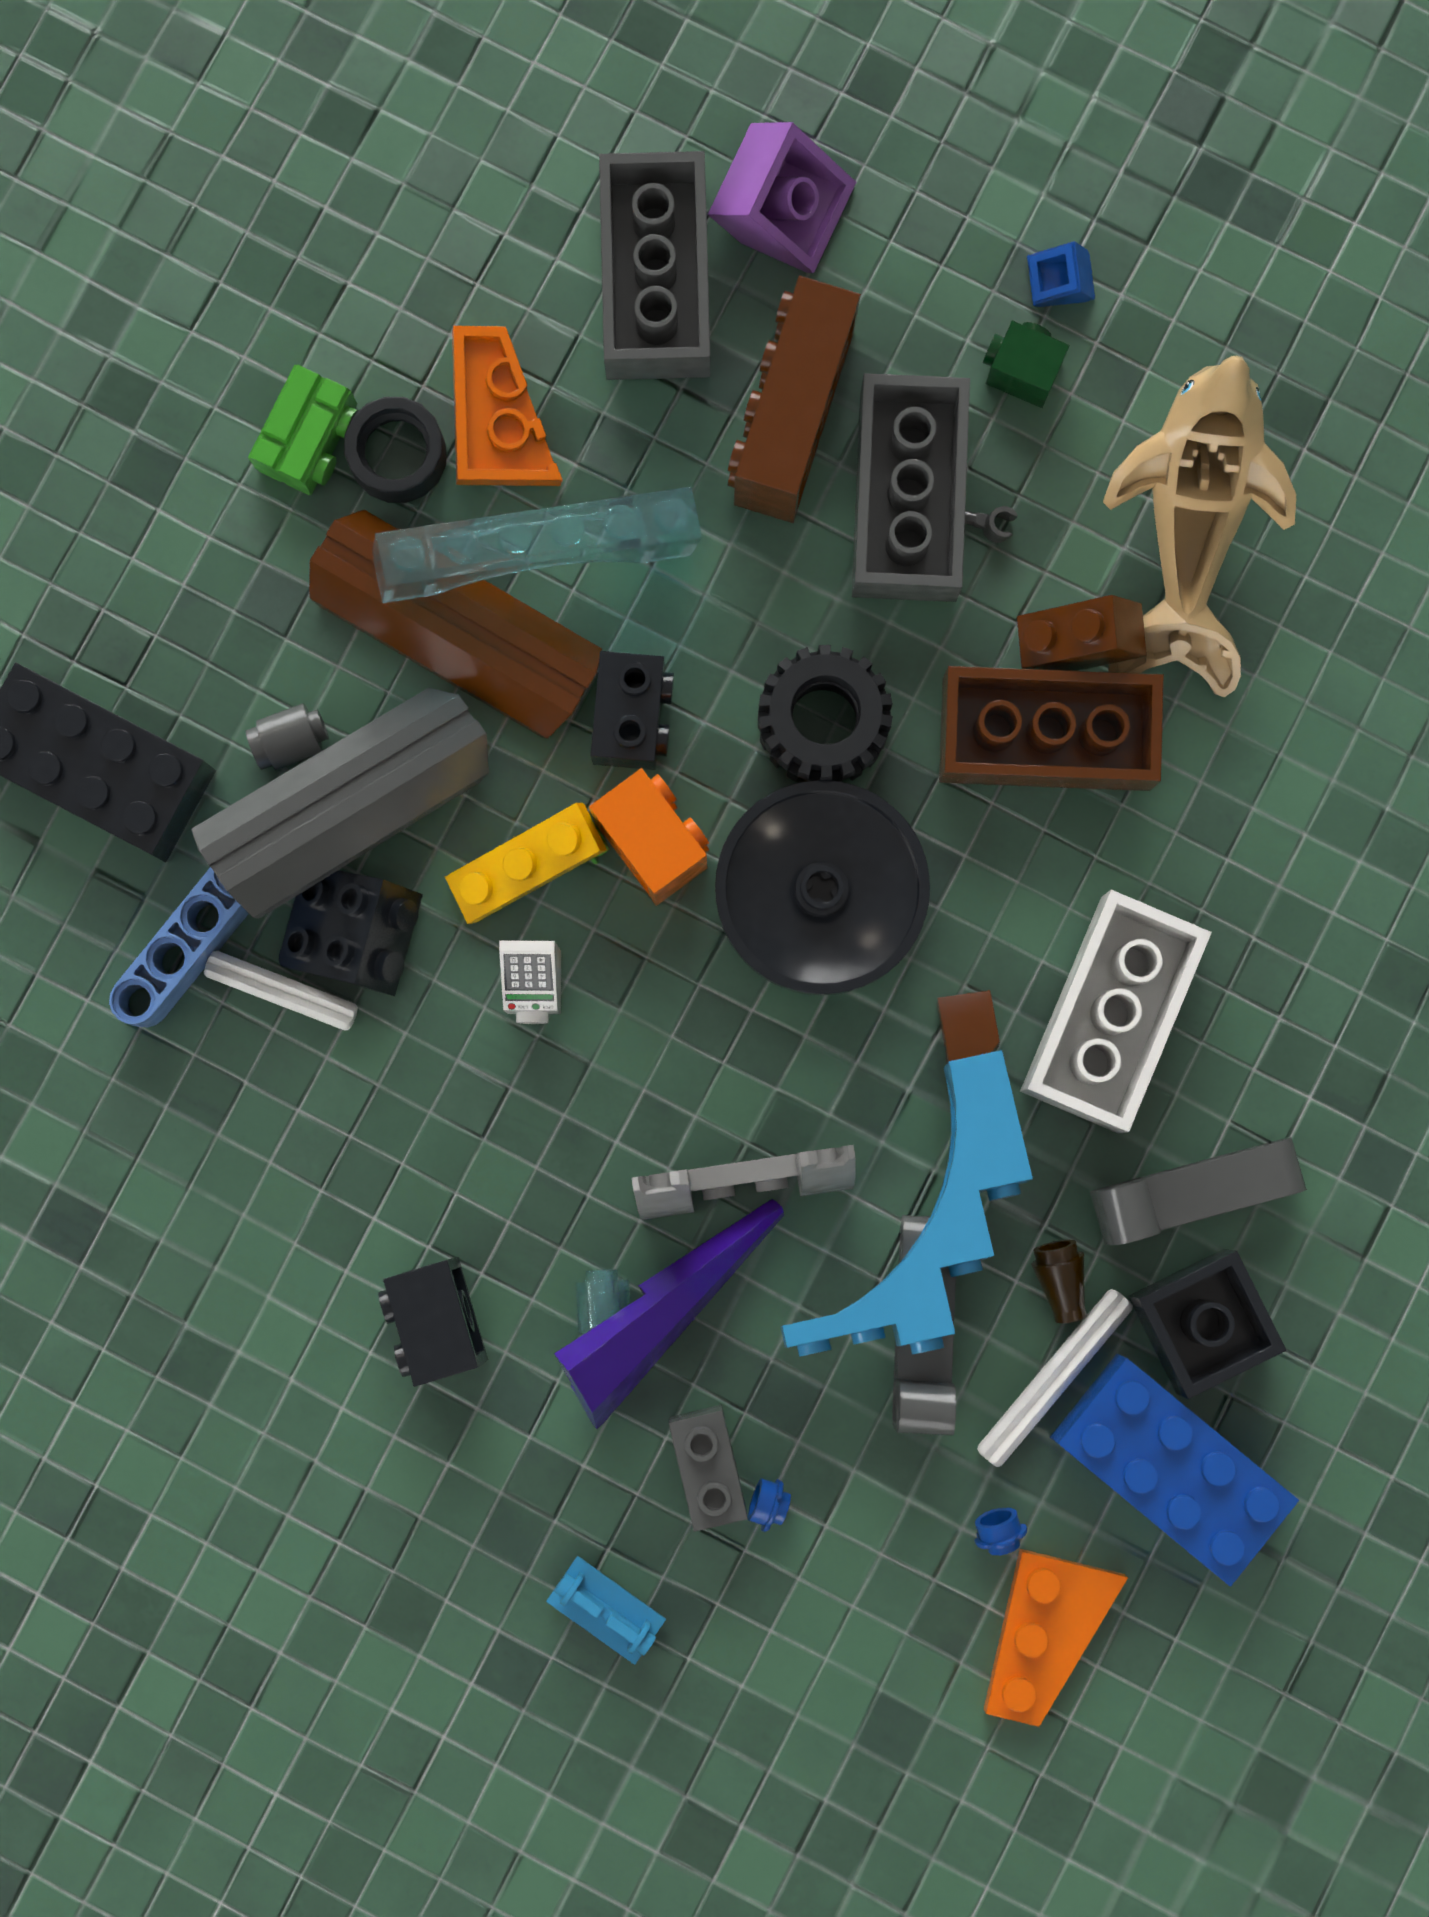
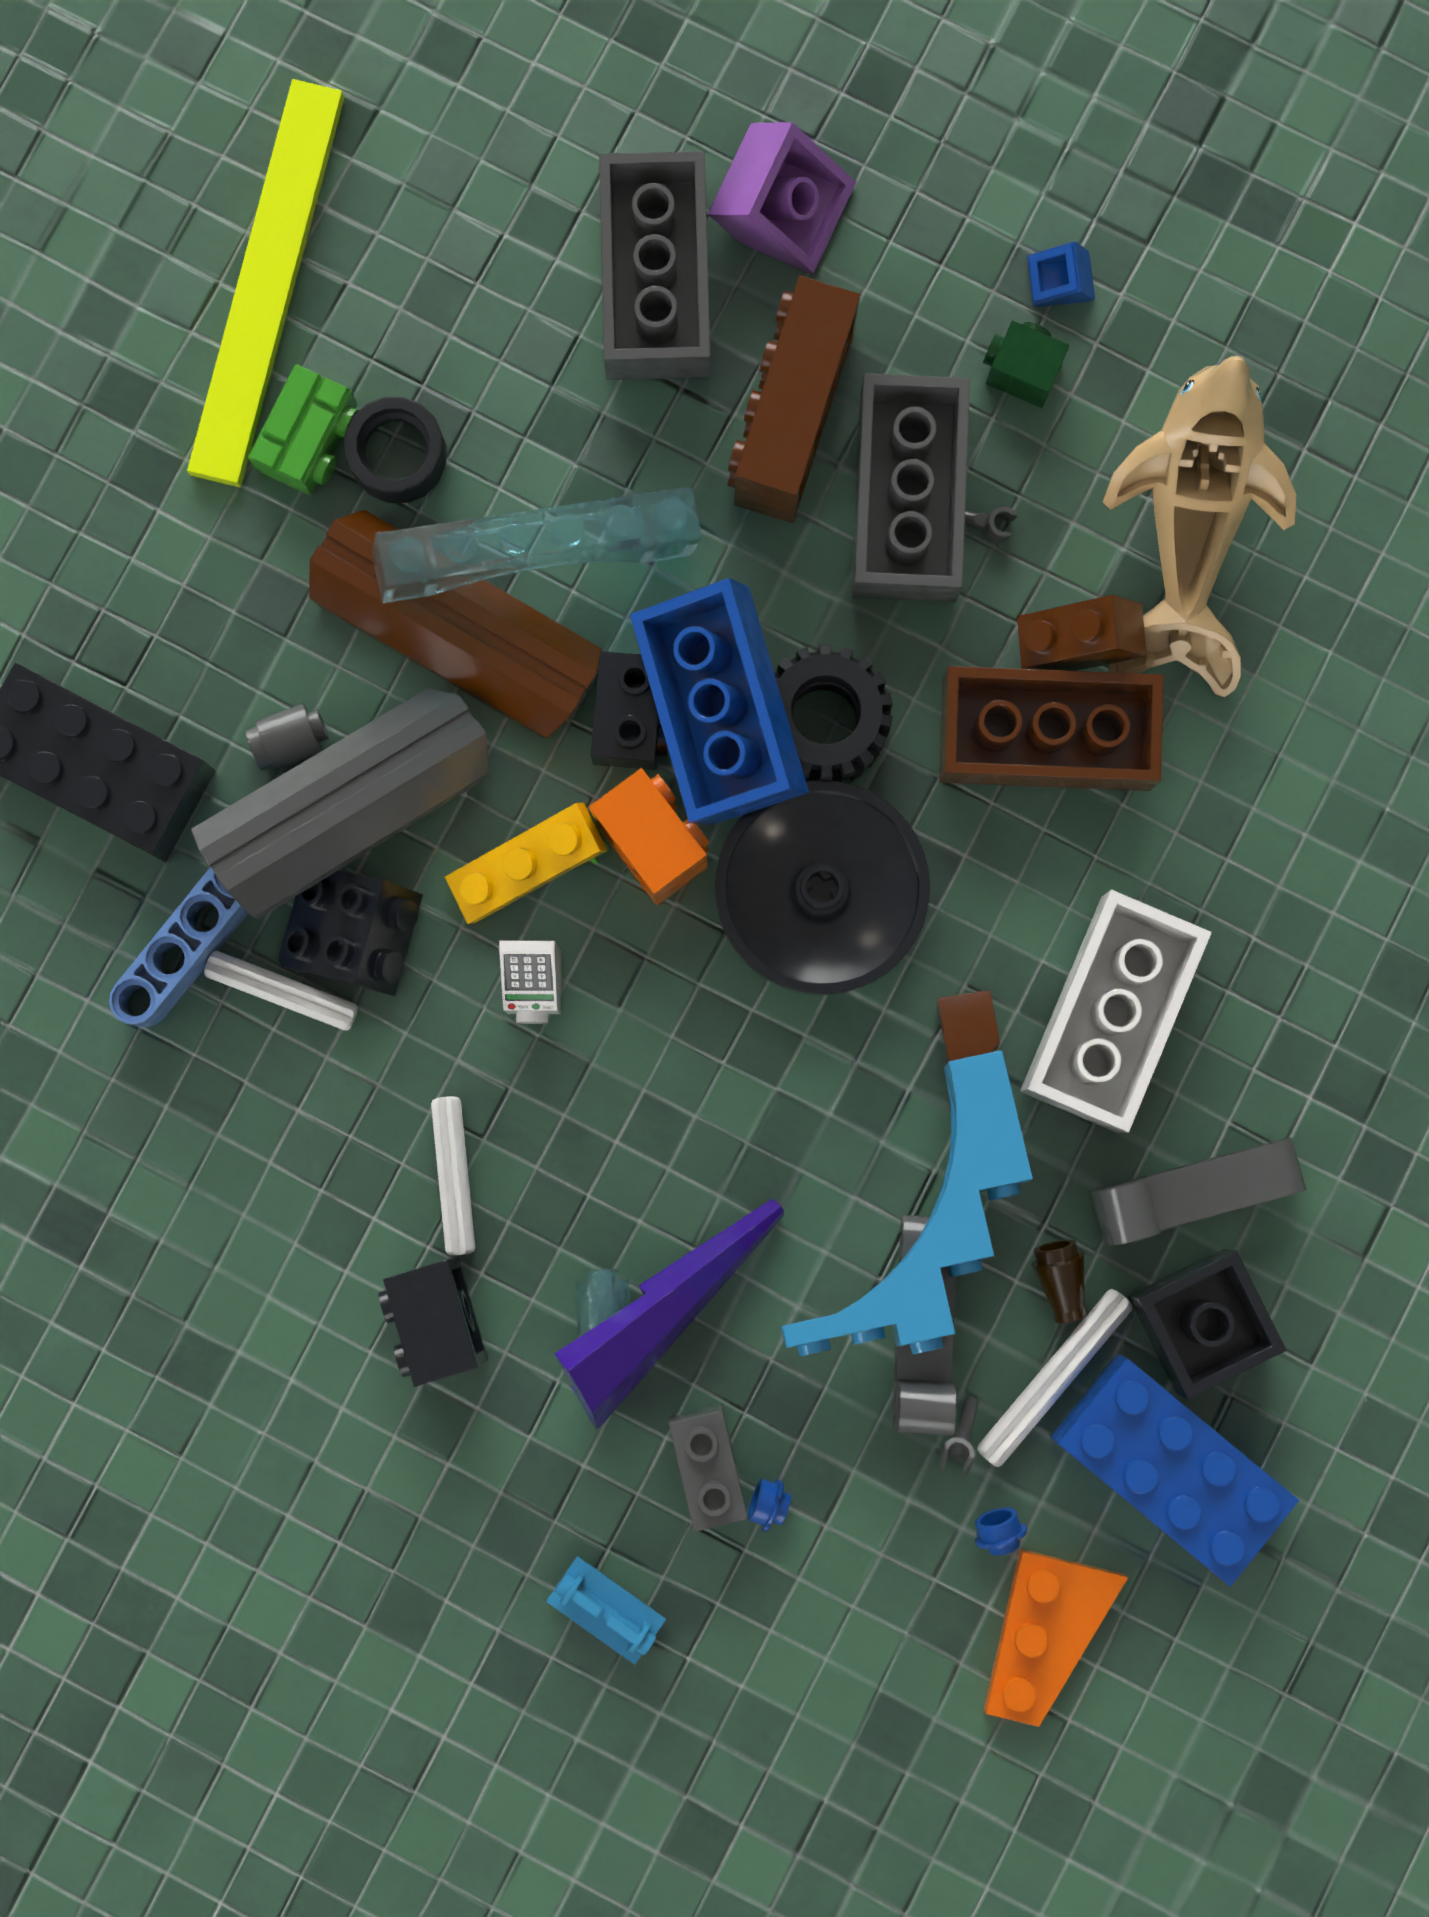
(266, 283): none -> neon yellow tile
(453, 1175): none -> white axle
(494, 417): orange wing -> none
(719, 703): none -> blue brick
(815, 1170): light grey wedge -> none
(960, 1444): none -> dark grey hand

